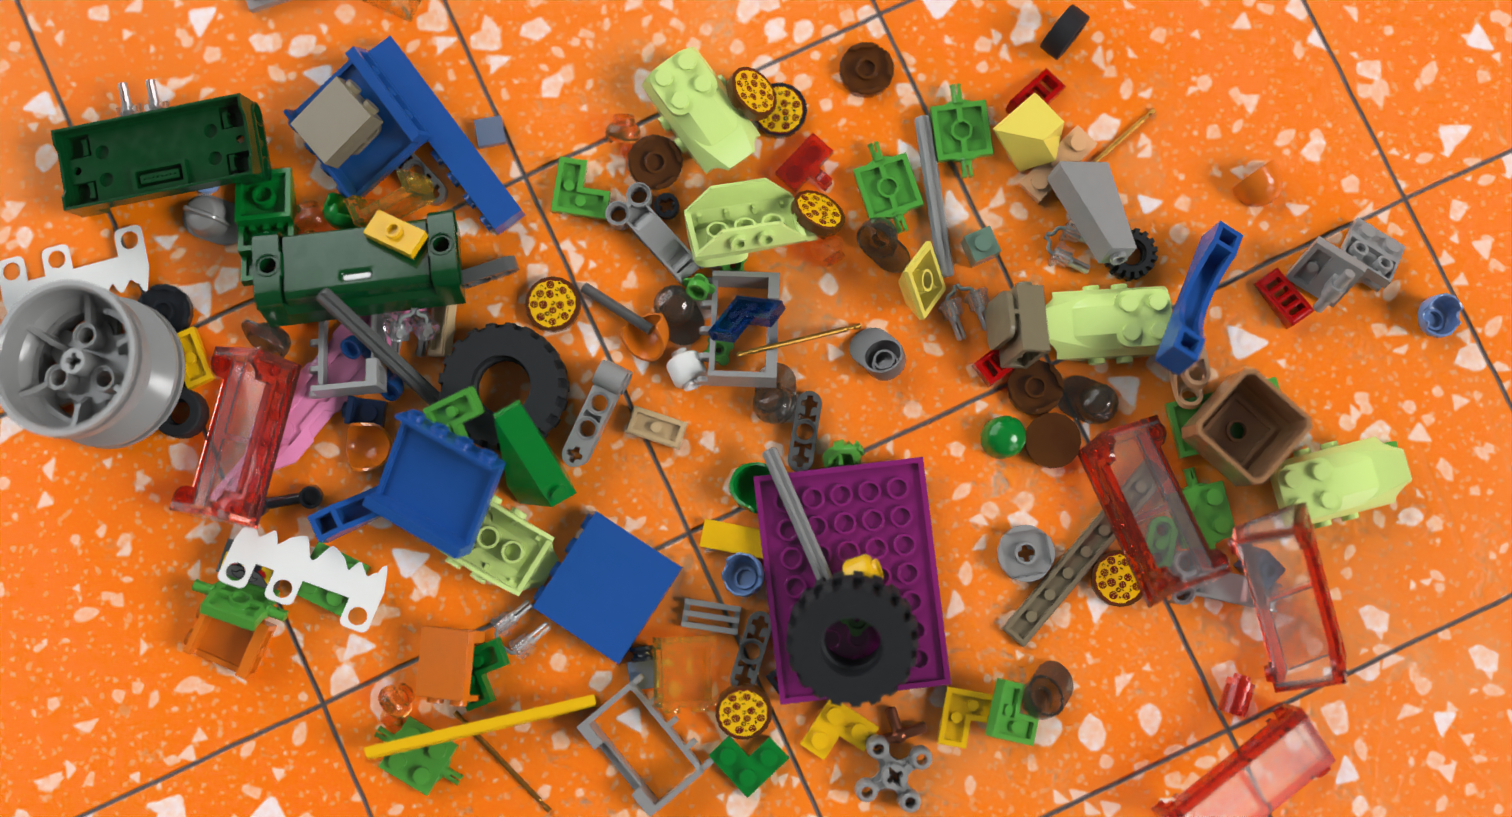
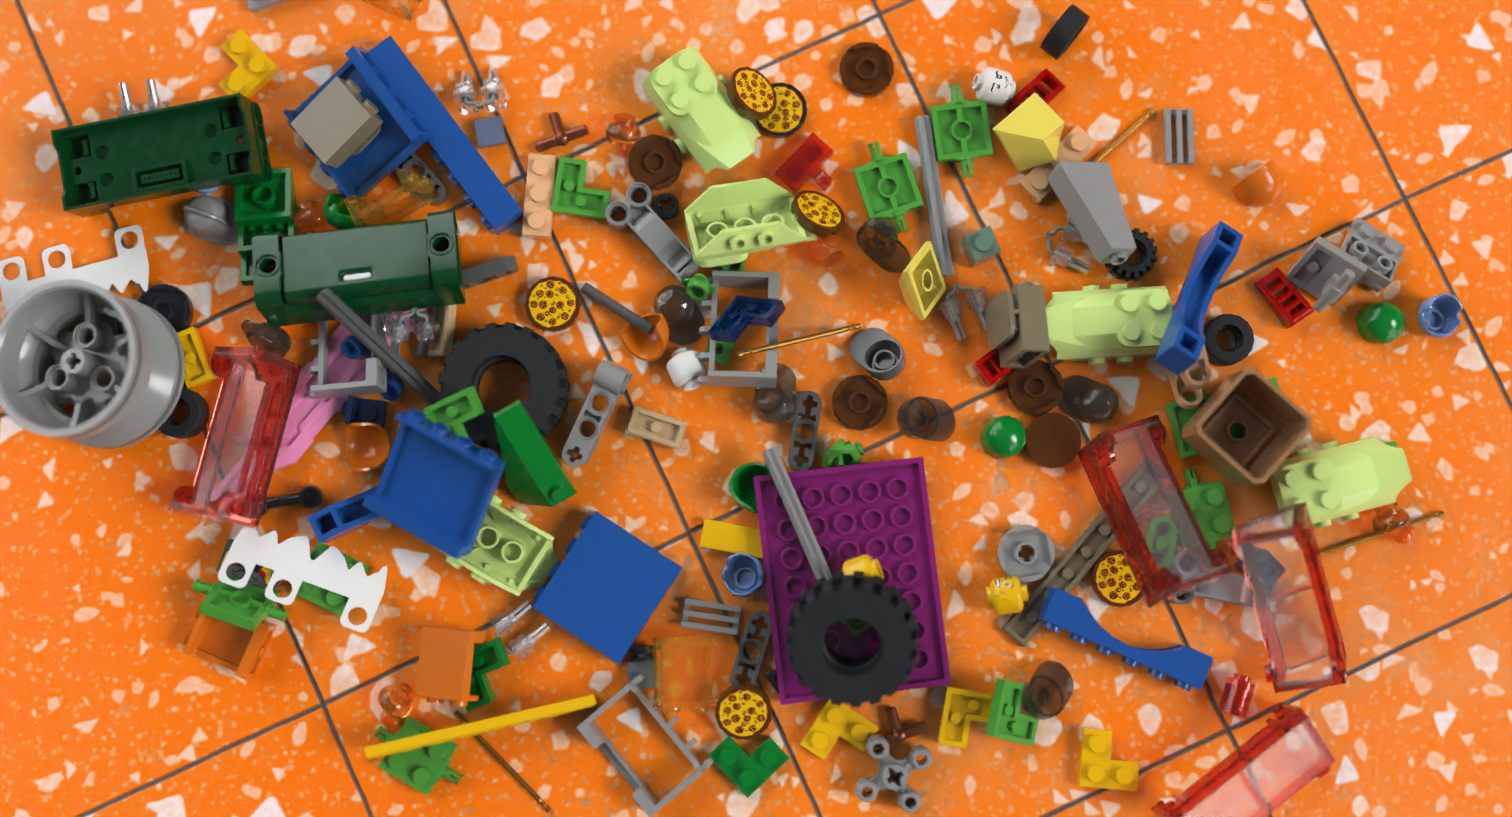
(253, 66): none -> yellow plate
(395, 234): yellow plate -> none
(492, 94): none -> clear piece
(539, 196): none -> light nougat plate
(561, 136): none -> copper piece
(859, 402): none -> reddish brown tile
(926, 419): none -> clear smoke cap
(994, 86): none -> white head
(1007, 595): none -> yellow head
(1098, 768): none -> yellow plate
(1177, 661): none -> blue arch
(1178, 113): none -> light grey tile
(1243, 335): none -> black tyre
(1375, 535): none -> pearl gold piece
(1380, 322): none -> green hair
(1393, 520): none -> clear orange animal

